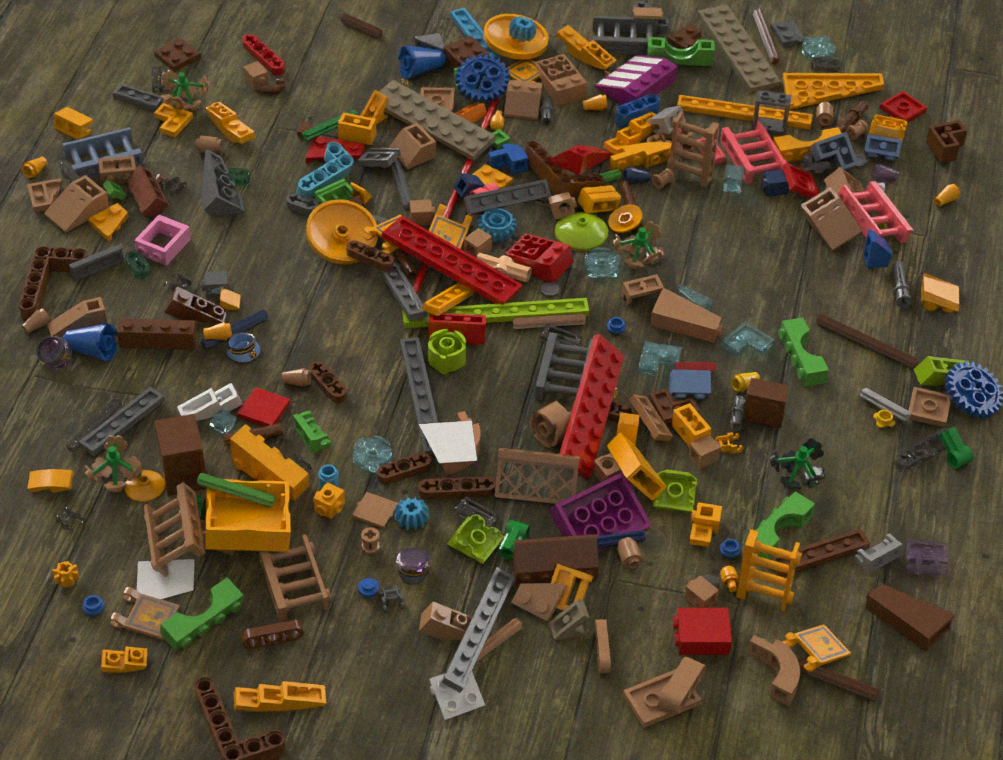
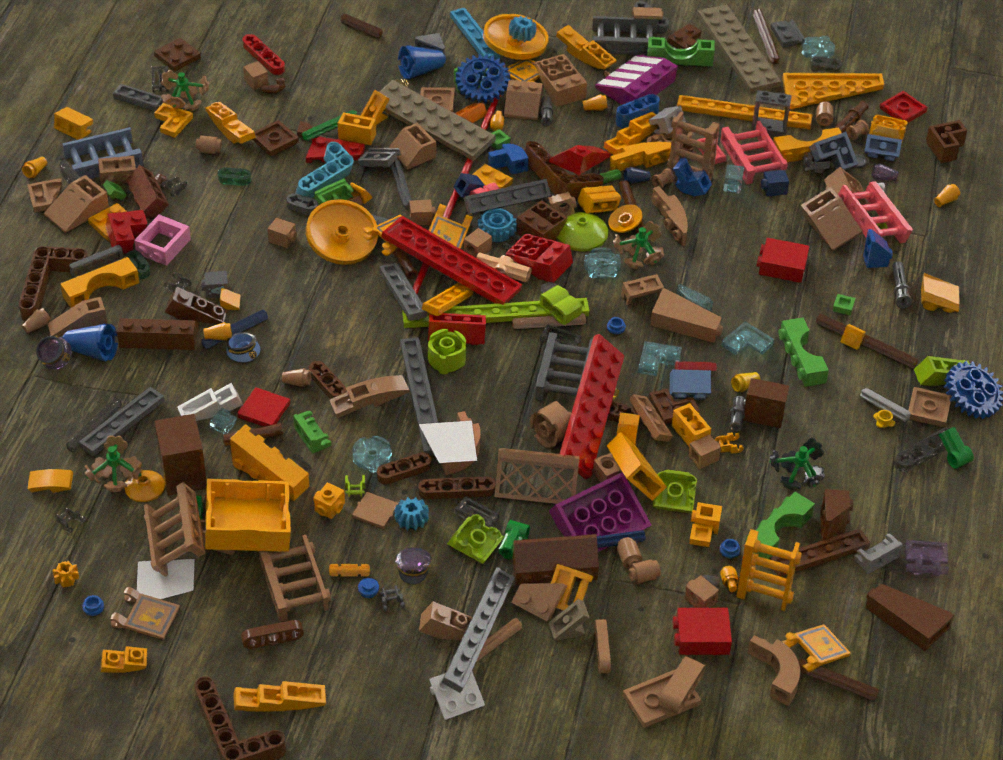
(118, 274): none -> light orange arch
(125, 227): none -> red brick
(182, 629): bright green arch -> none
(217, 189): dark grey wedge -> none
(236, 489): bright green axle -> none
(275, 138): none -> reddish brown plate
(282, 233): none -> medium nougat brick
(328, 474): dark azure brick -> none
(349, 570): none -> light orange axle
(359, 250): reddish brown beam -> none
(361, 486): none -> lime piece
(367, 392): none -> medium nougat slope
(375, 546): medium nougat bush -> none
(462, 49): reddish brown brick -> none
(541, 221): none -> reddish brown slope
(560, 304): none -> lime brick
(644, 571): none -> medium nougat brick
(674, 214): none -> medium nougat slope
(691, 182): none -> blue brick
(783, 260): none -> red brick
(800, 181): red tile -> none
(835, 513): none -> reddish brown slope
(844, 304): none -> bright green plate
(852, 336): none -> light orange plate

